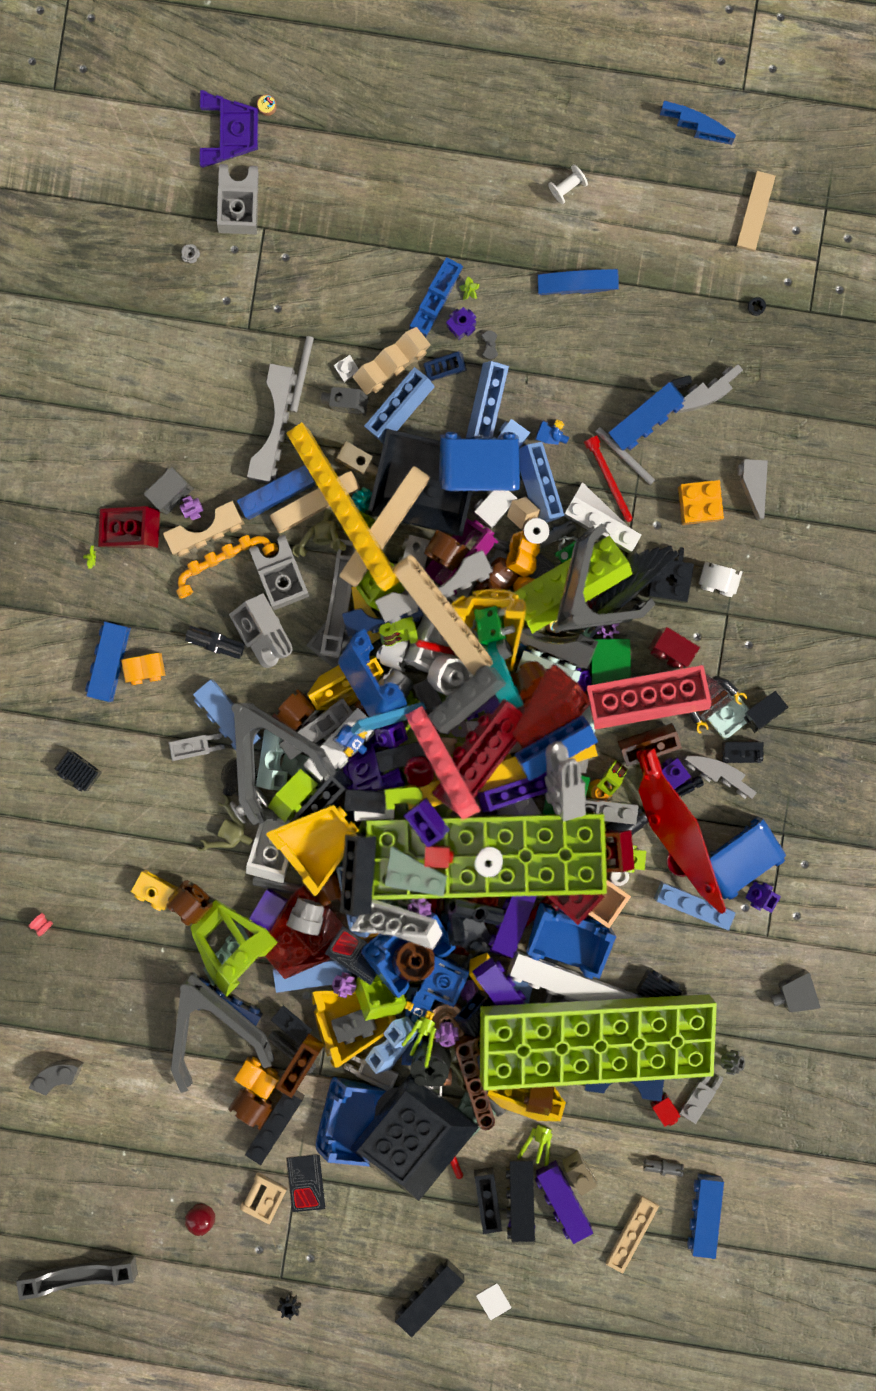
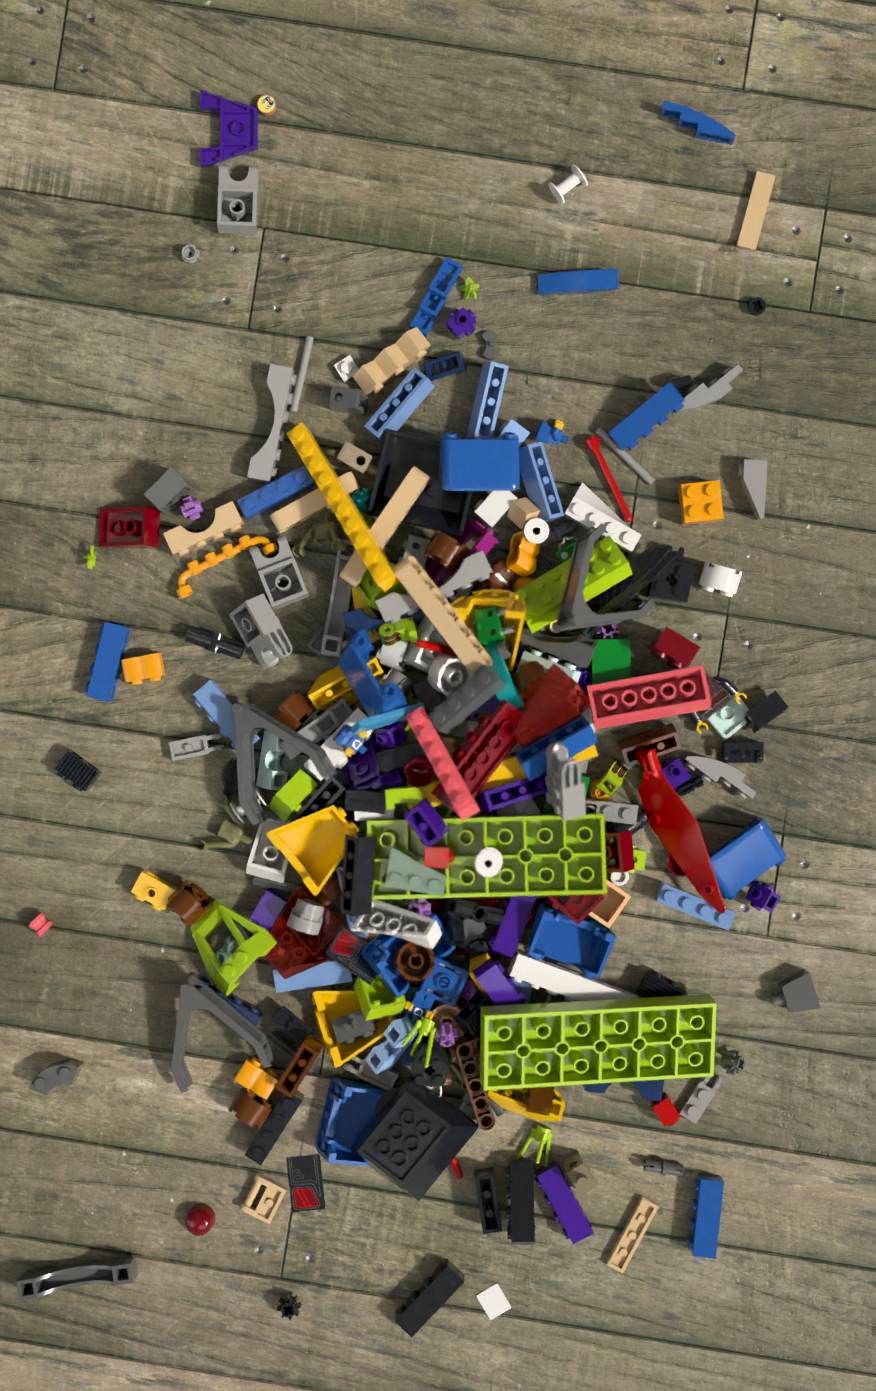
(344, 985): medium lavender gear -> none

